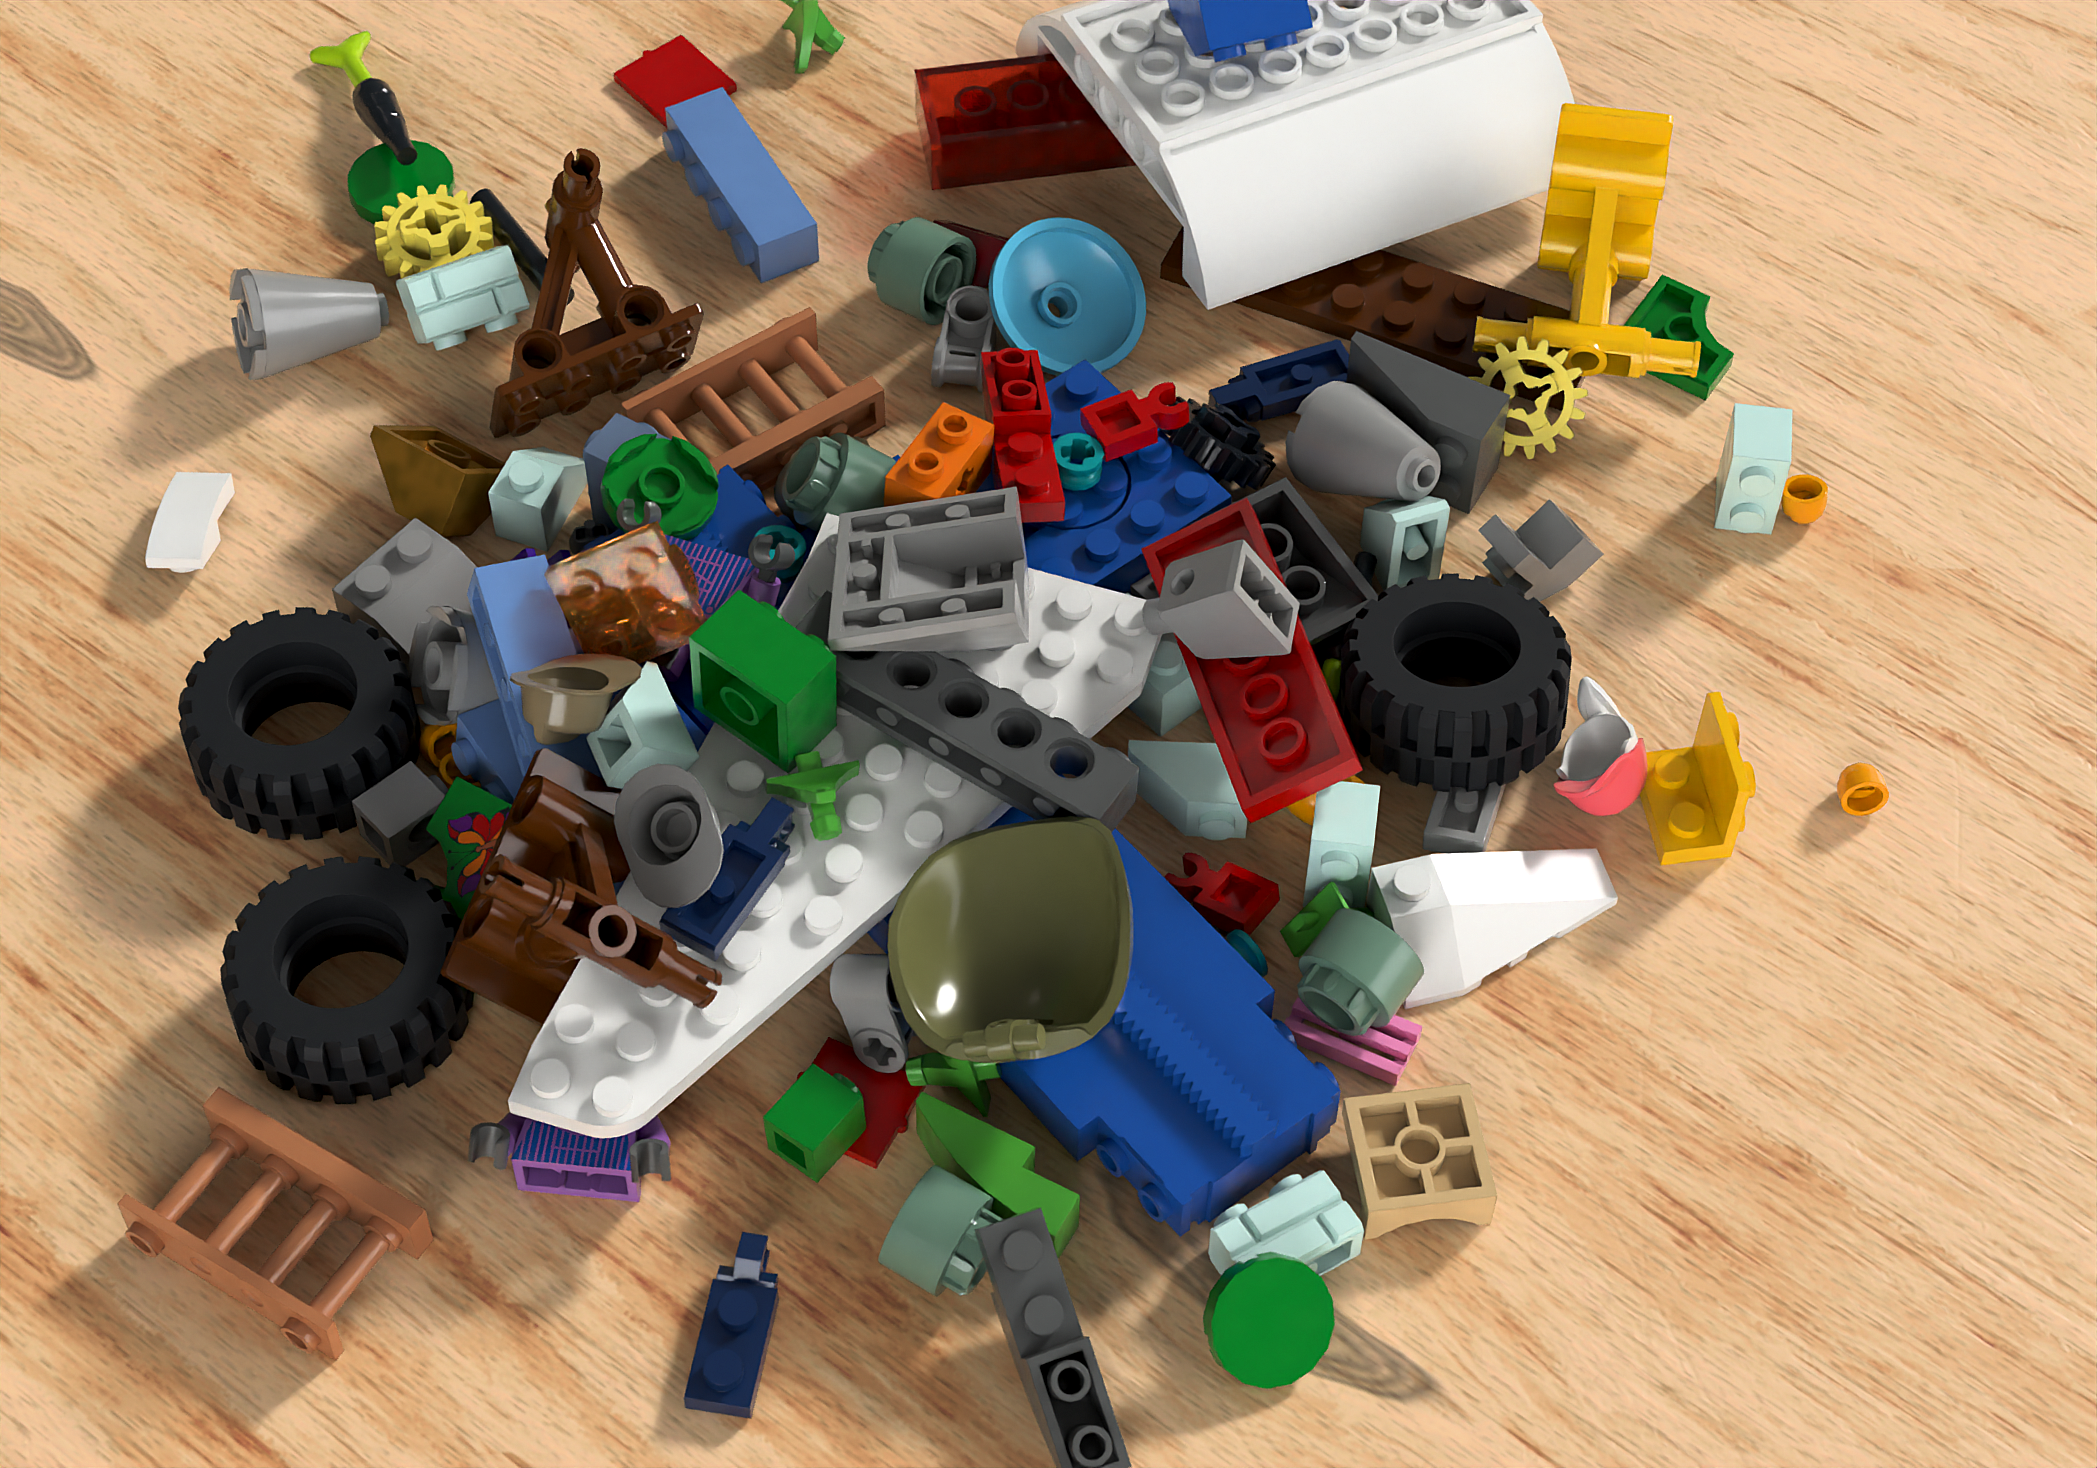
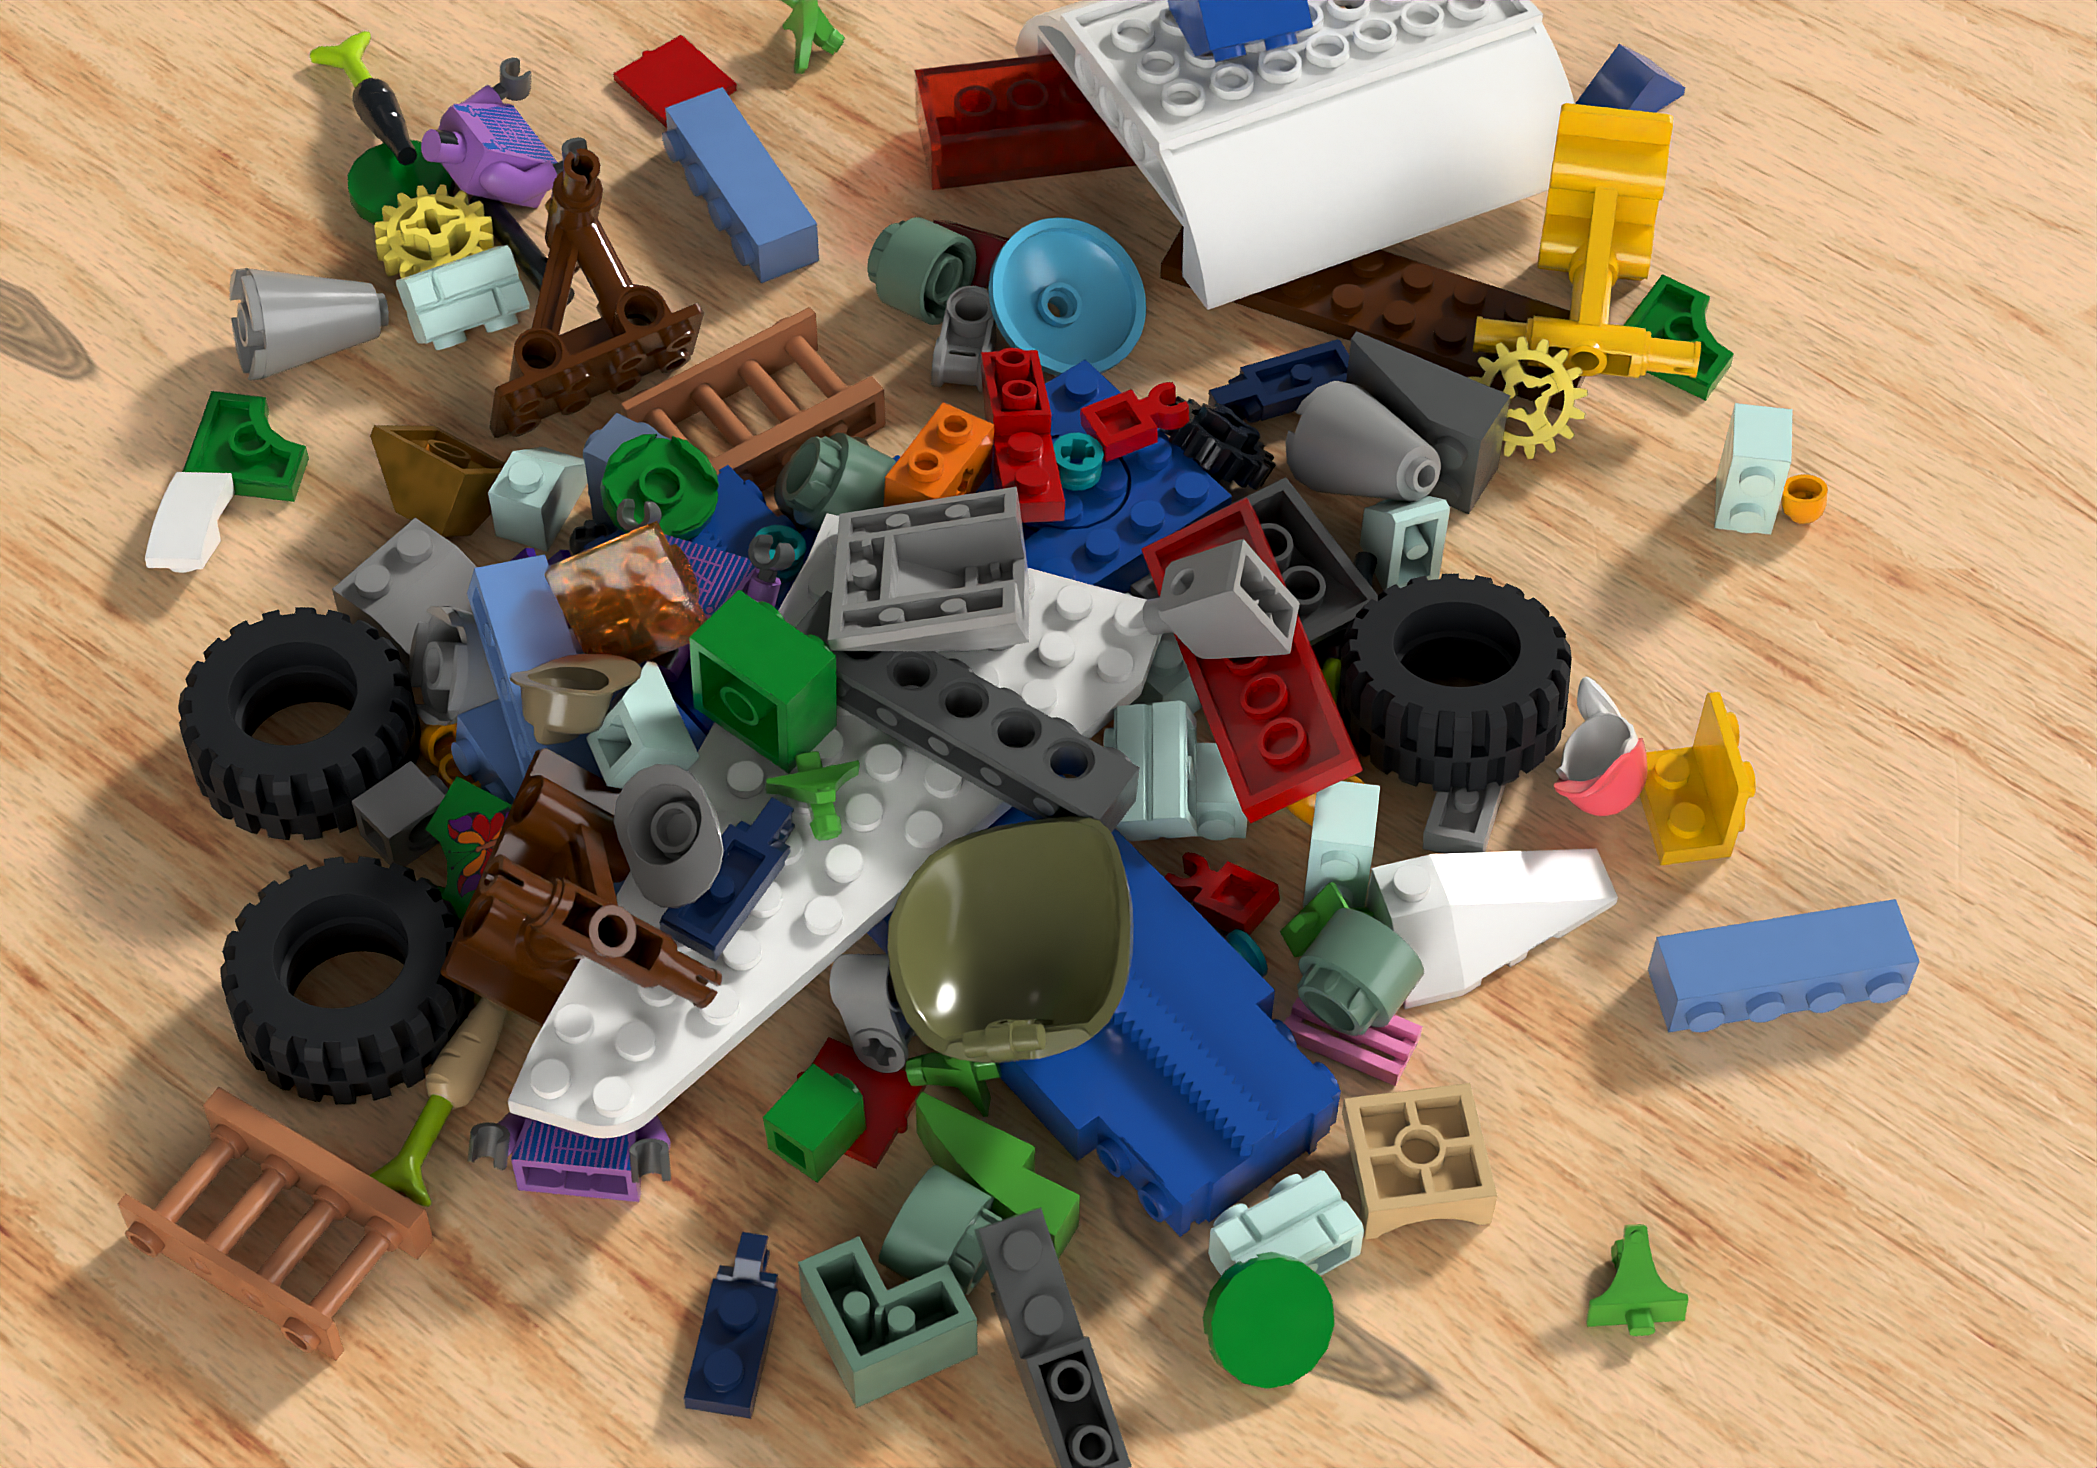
(239, 441): none -> green tile
(449, 1085): none -> piece
(493, 148): none -> medium lavender torso
(880, 1334): none -> sand green brick
(1164, 746): none -> light aqua brick
(1540, 554): light grey brick -> none
(1631, 84): none -> blue slope
(1637, 1291): none -> bright green piece
(1782, 966): none -> medium blue brick
(1862, 789): light orange hinge -> none

